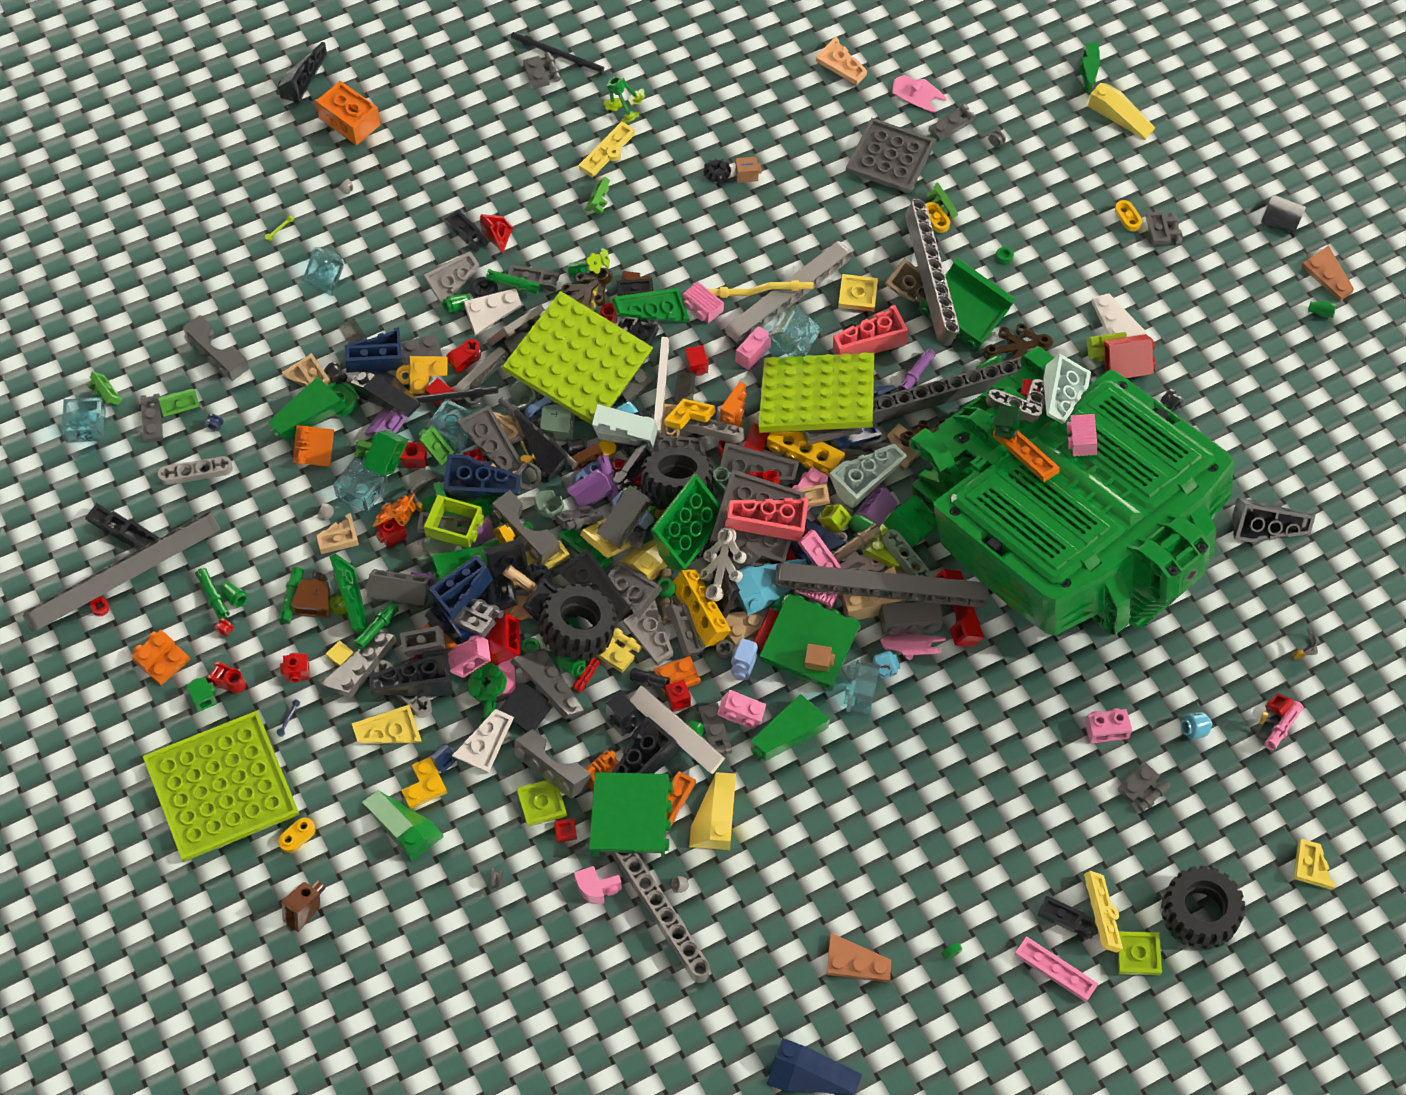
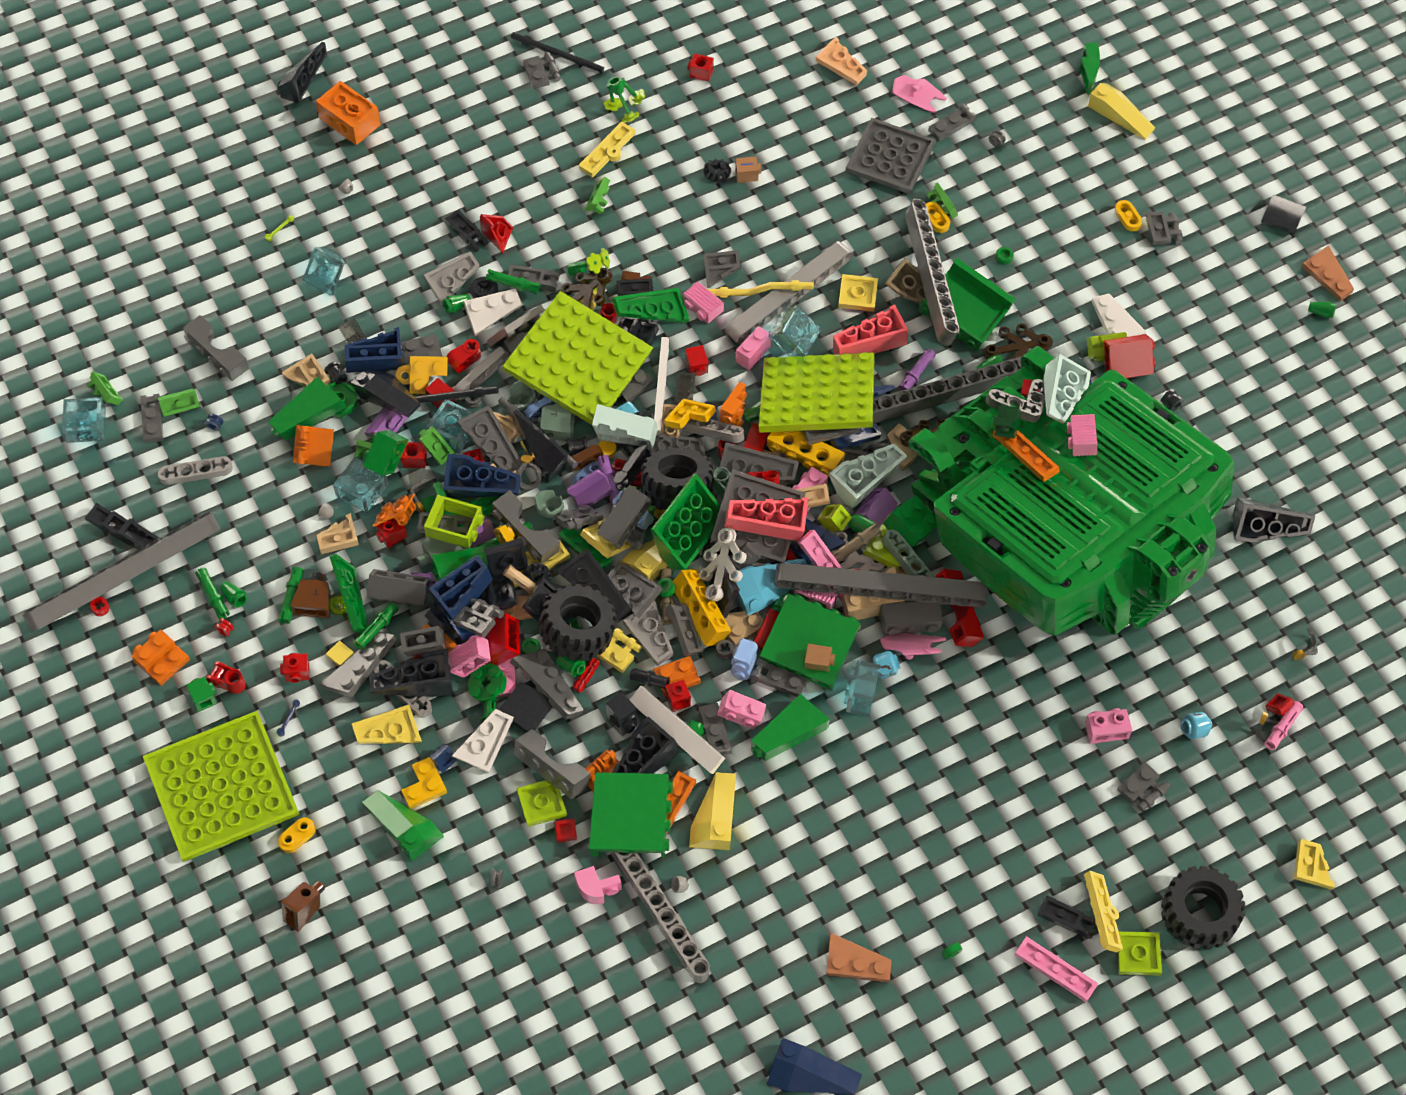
(701, 67): none -> red brick
(720, 266): none -> dark grey wing
(752, 413): none -> green cone
(778, 678): none -> dark grey plate

